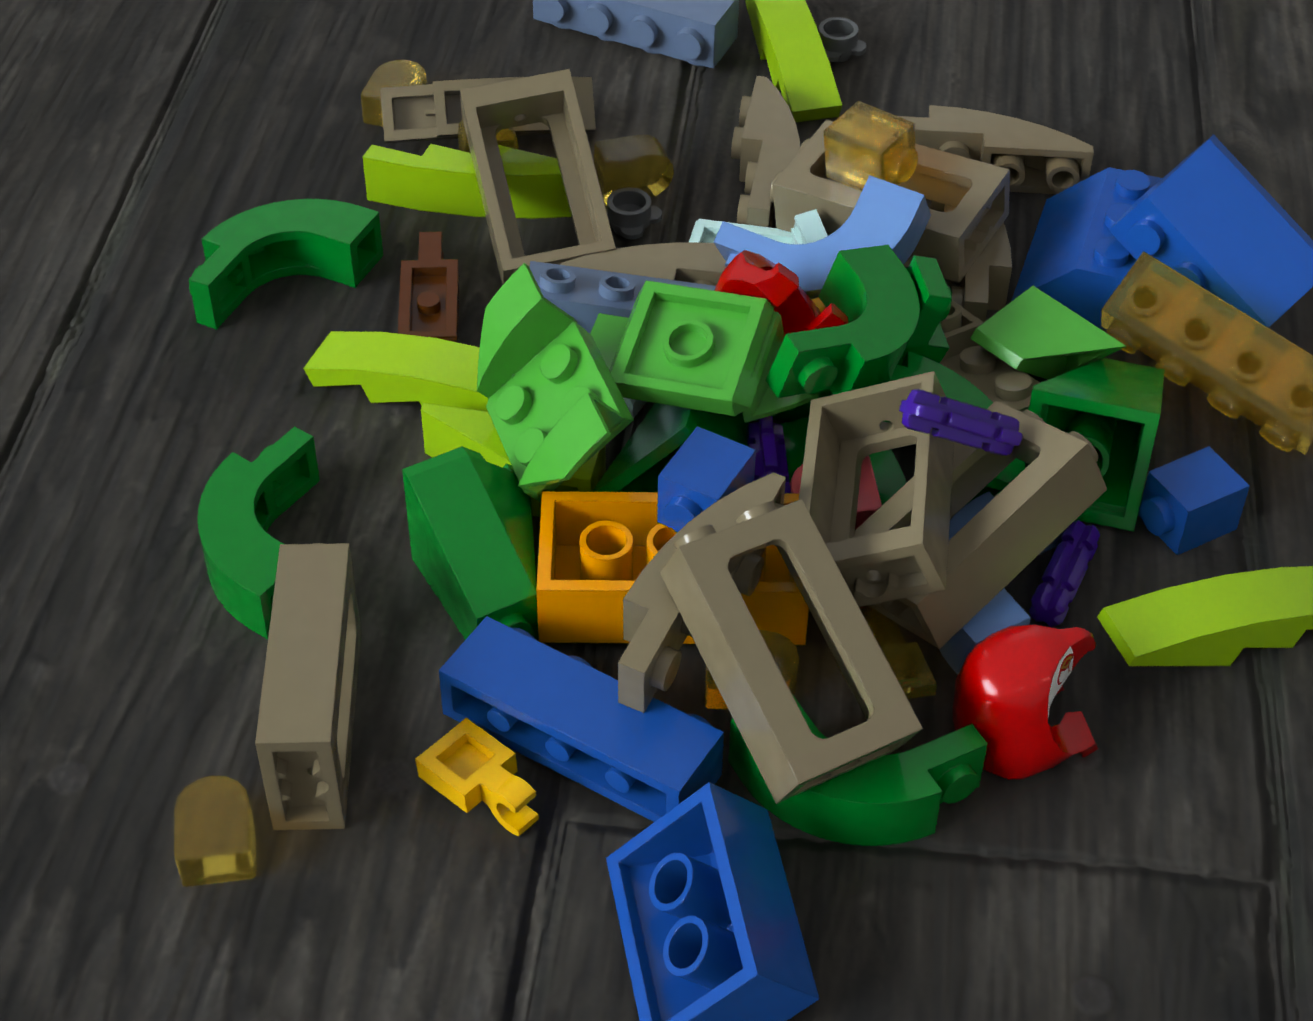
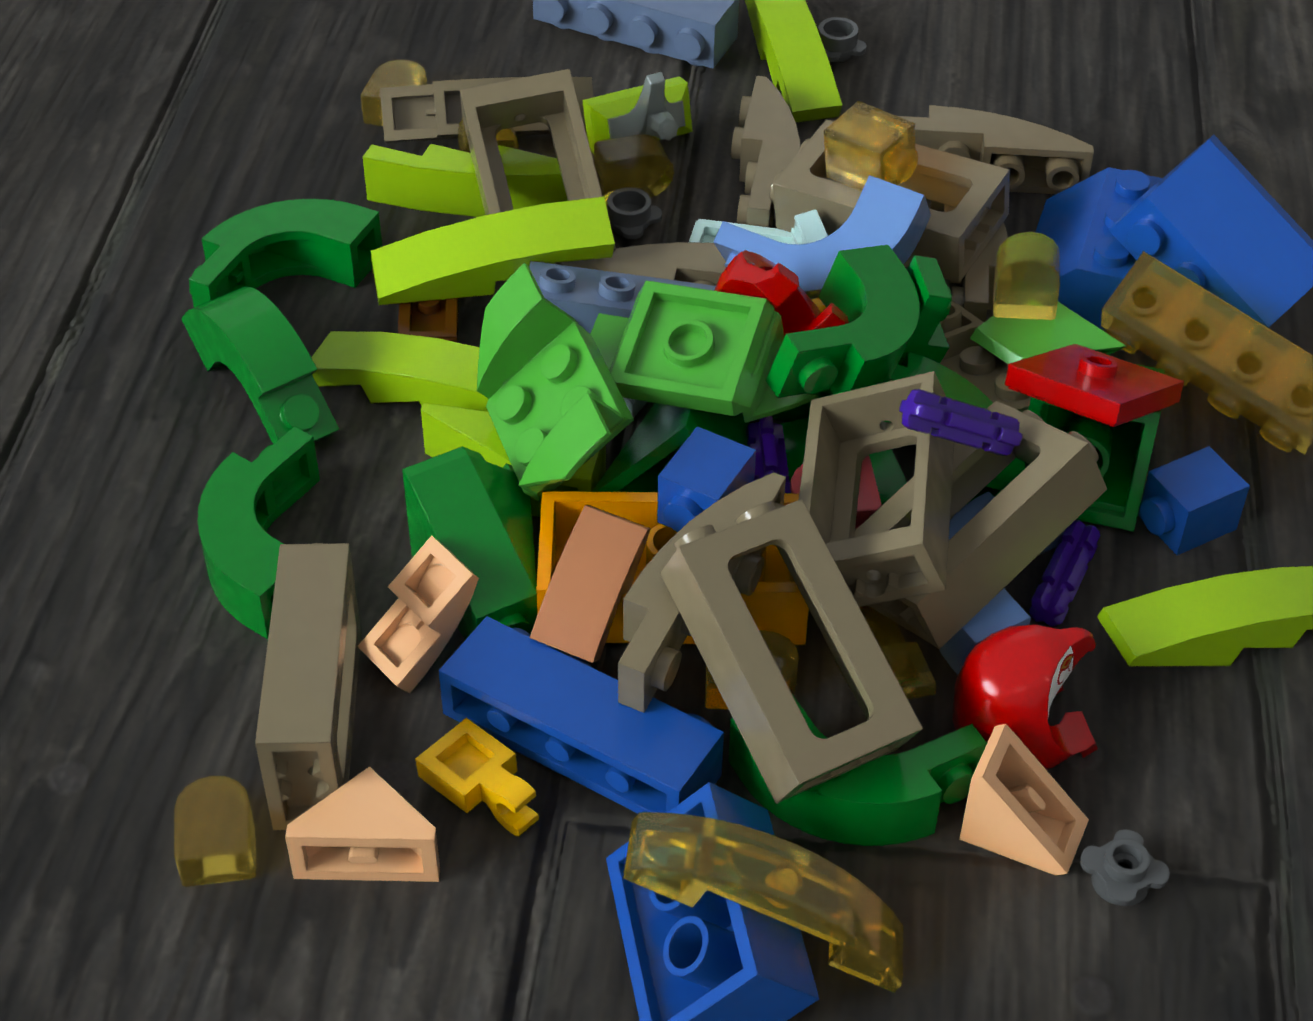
(266, 357): none -> green arch
(363, 835): none -> light nougat slope
(429, 607): none -> light nougat slope
(477, 252): none -> lime slope
(589, 583): none -> nougat slope
(653, 109): none -> piece
(694, 854): none -> clear yellow slope
(1021, 808): none -> light nougat slope
(1027, 277): none -> clear yellow piece
(1093, 384): none -> red plate
(1119, 884): none -> dark grey plate

